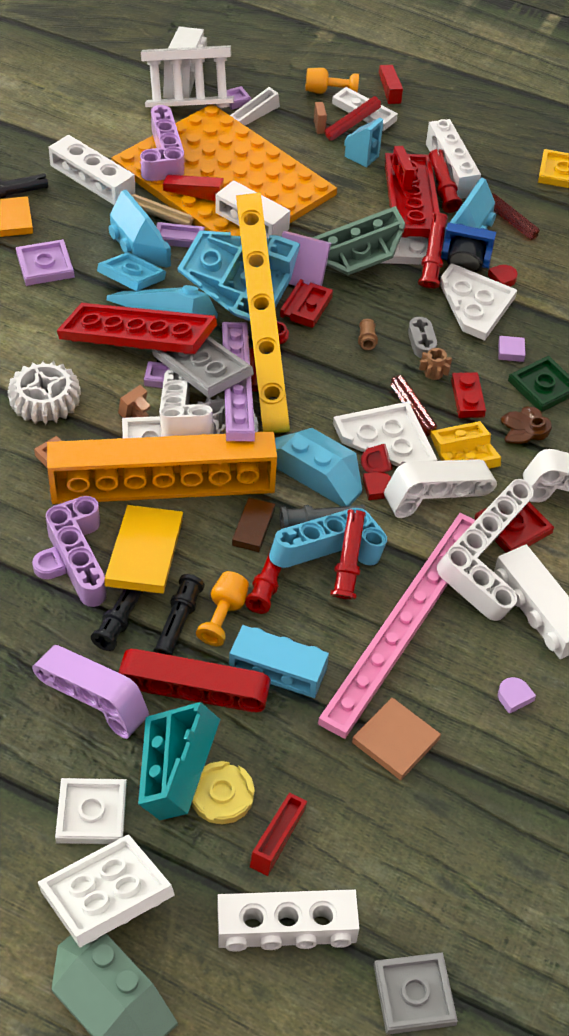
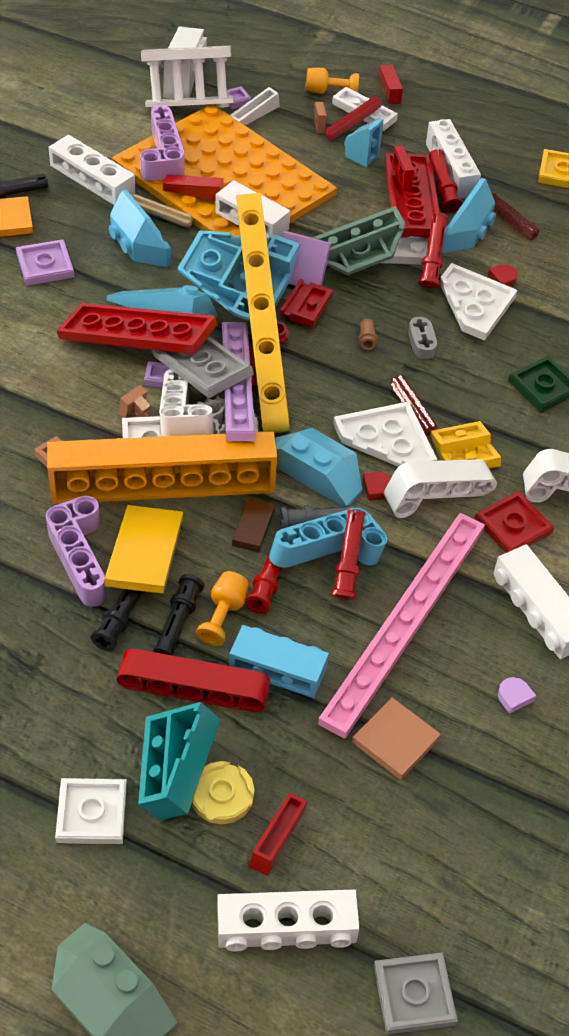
(44, 392): white gear -> none
(48, 564): lavender tile -> none
(95, 686): lavender beam -> none
(105, 890): white plate -> none
(131, 271): medium azure tile -> none
(178, 234): lavender tile -> none
(376, 459): red tile -> none
(435, 363): medium nougat gear -> none
(461, 563): white beam -> none
(468, 246): piece -> none
(468, 395): red plate -> none
(511, 348): lavender tile -> none
(526, 425): reddish brown plate -> none

